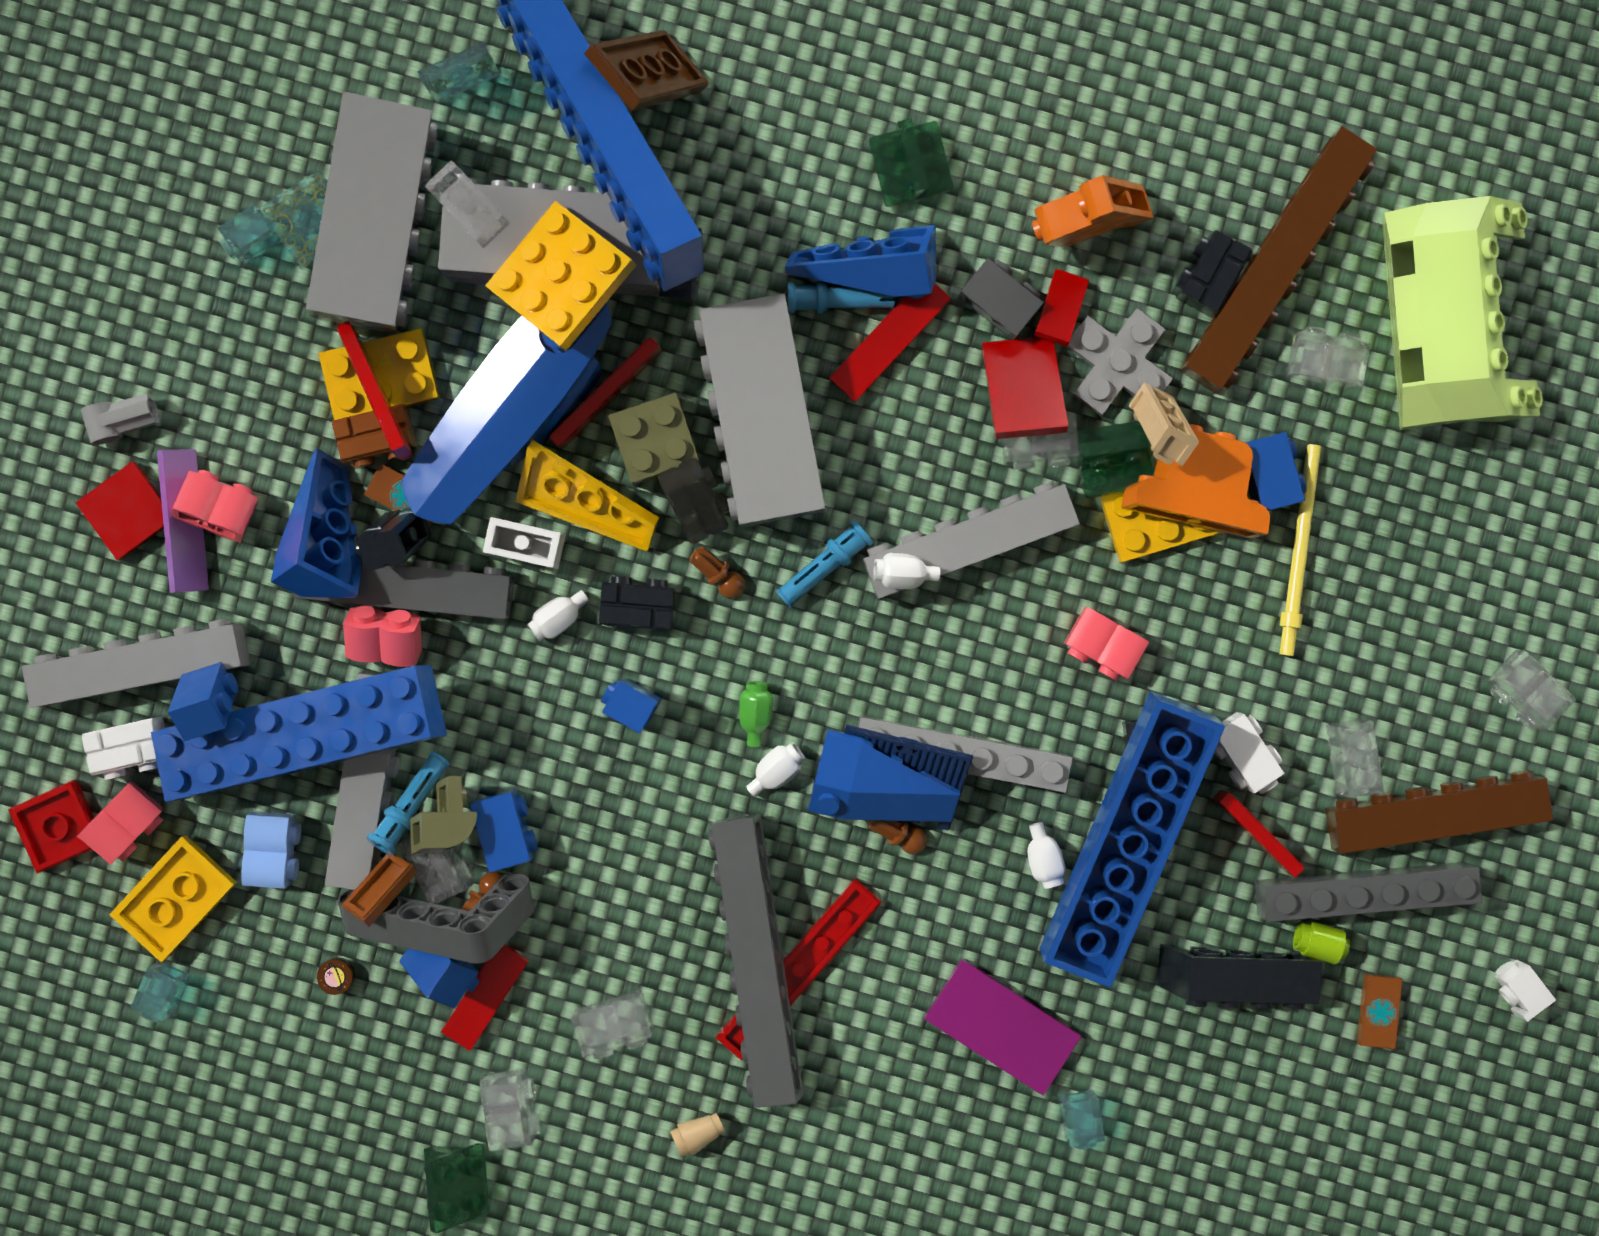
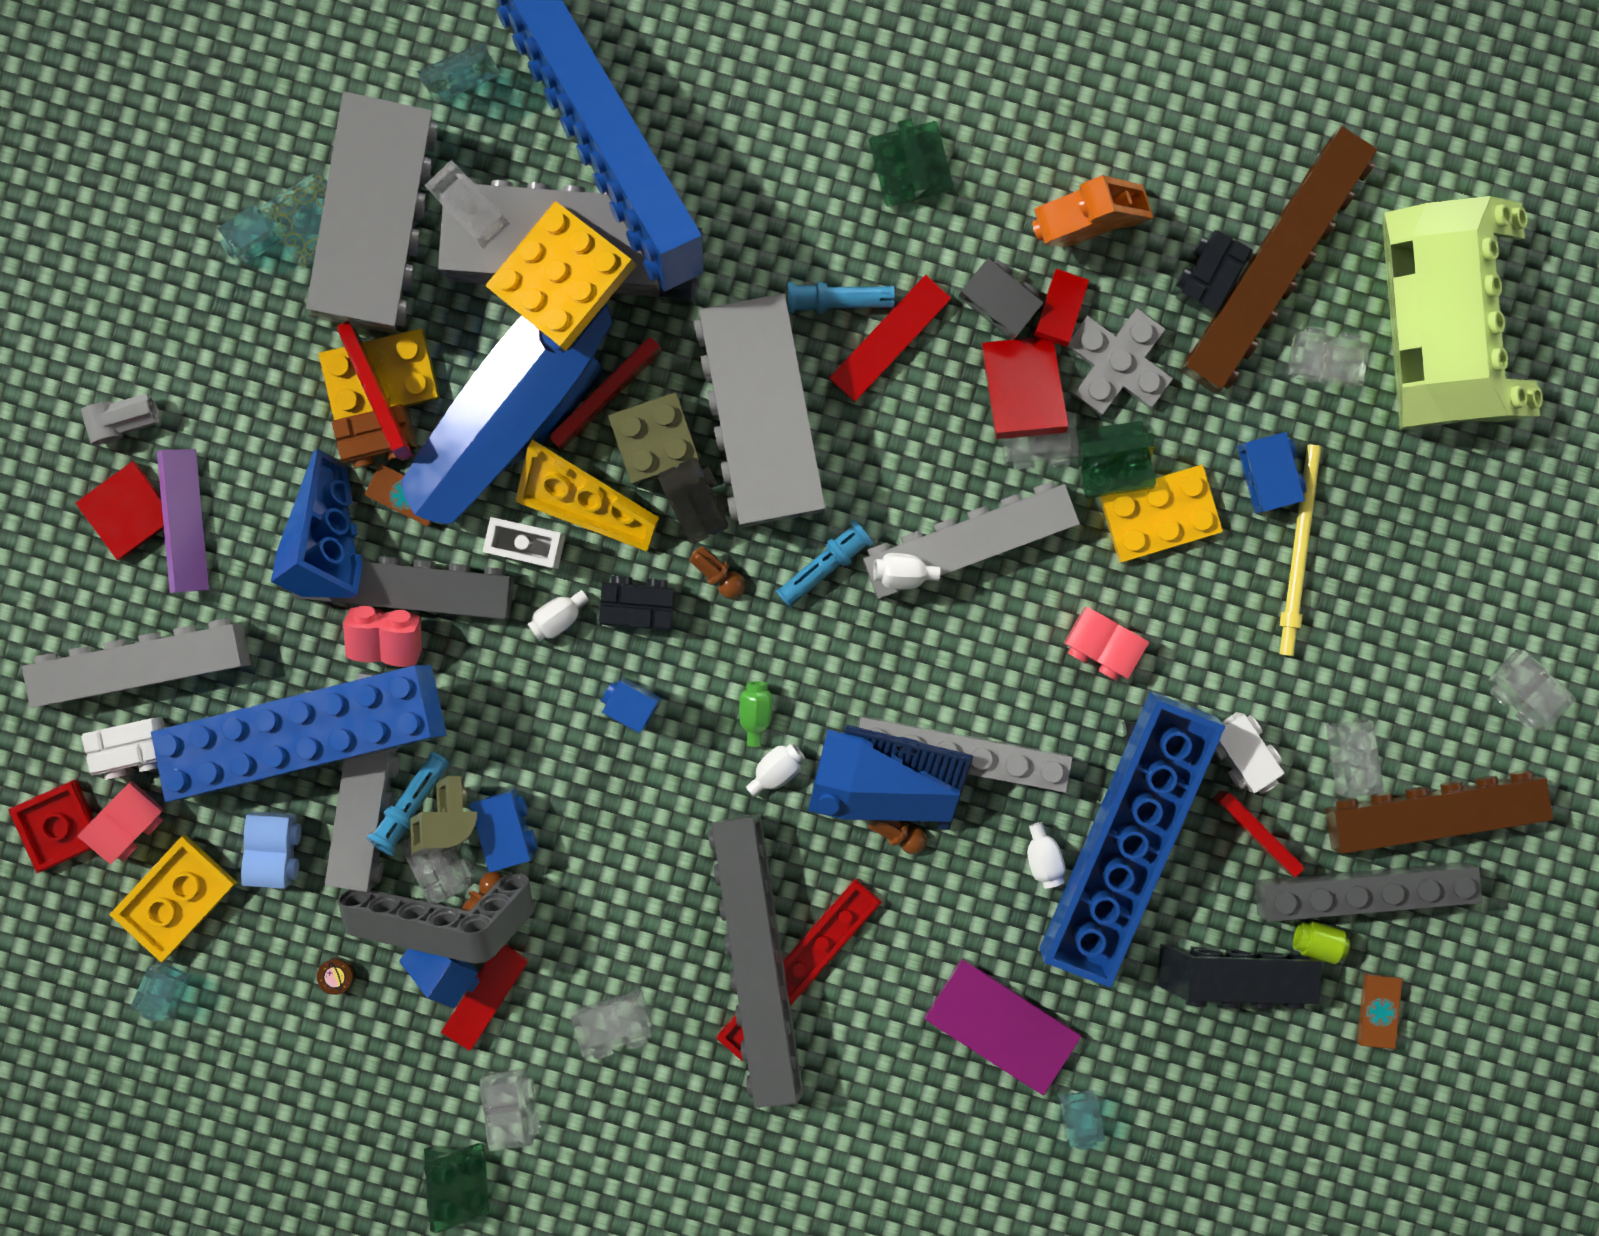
(203, 701): blue brick -> none
(215, 506): coral brick -> none
(379, 889): dark orange tile -> none
(392, 539): black brick -> none
(646, 69): reddish brown tile -> none
(696, 1134): tan cone -> none
(886, 266): blue wedge -> none
(1163, 425): tan container -> none
(1205, 490): orange brick -> none
(1523, 989): white brick -> none

